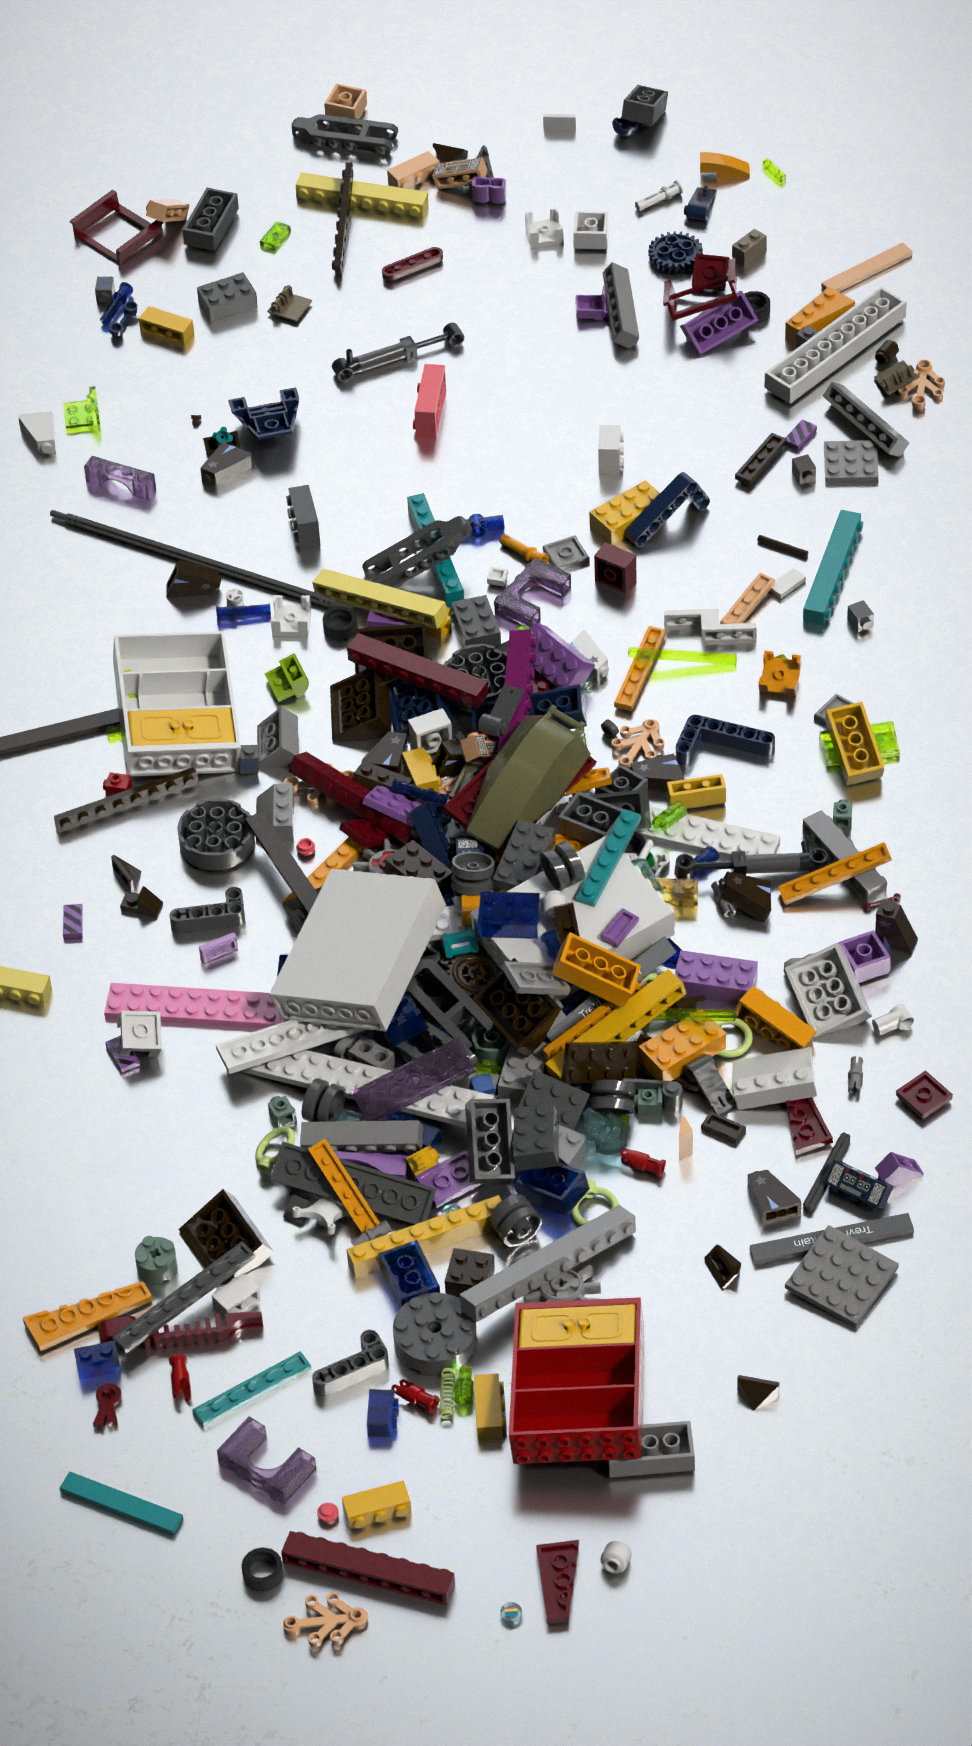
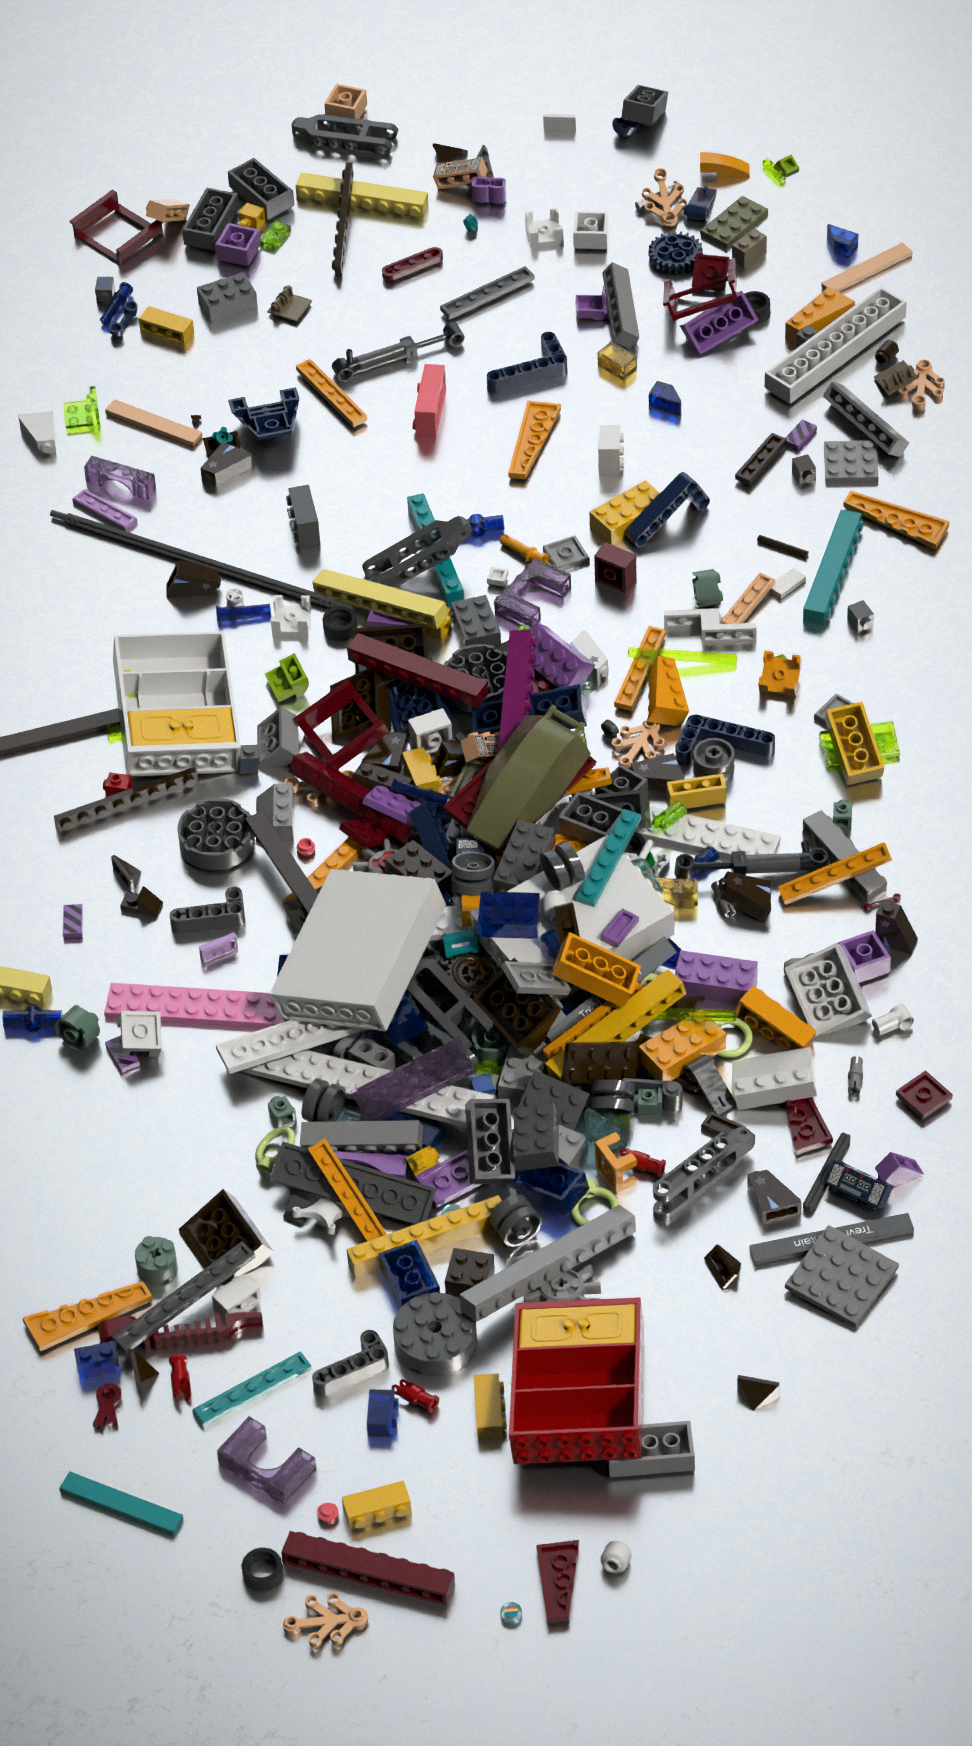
(31, 1018): none -> clear blue piece
(77, 1028): none -> sand green brick
(104, 510): none -> lavender tile
(143, 1372): none -> dark brown slope
(154, 422): none -> light nougat tile
(238, 244): none -> medium lavender brick
(251, 216): none -> yellow brick
(261, 187): none -> dark grey brick
(328, 706): none -> dark red piece
(331, 393): none -> light orange plate
(370, 1234): light grey pin -> none
(412, 171): light nougat brick -> none
(448, 1375): yellowish green piece -> none
(464, 1386): clear neon green hinge -> none
(470, 222): none -> teal plate
(487, 292): none -> dark grey plate
(502, 712): dark grey door -> none
(533, 432): none -> light orange wing
(551, 366): none -> dark blue beam
(612, 1166): none -> light orange panel
(617, 360): none -> clear yellow brick
(665, 200): none -> light nougat plant
(665, 398): none -> clear blue slope
(666, 694): none -> light orange wedge
(681, 1180): none -> dark grey piece
(685, 1139): light nougat slope -> none
(706, 587): none -> sand green brick
(714, 757): none -> dark grey wheel
(734, 222): none -> olive plate
(787, 164): none -> lime slope
(842, 240): none -> clear blue slope
(911, 523): none -> light orange wing

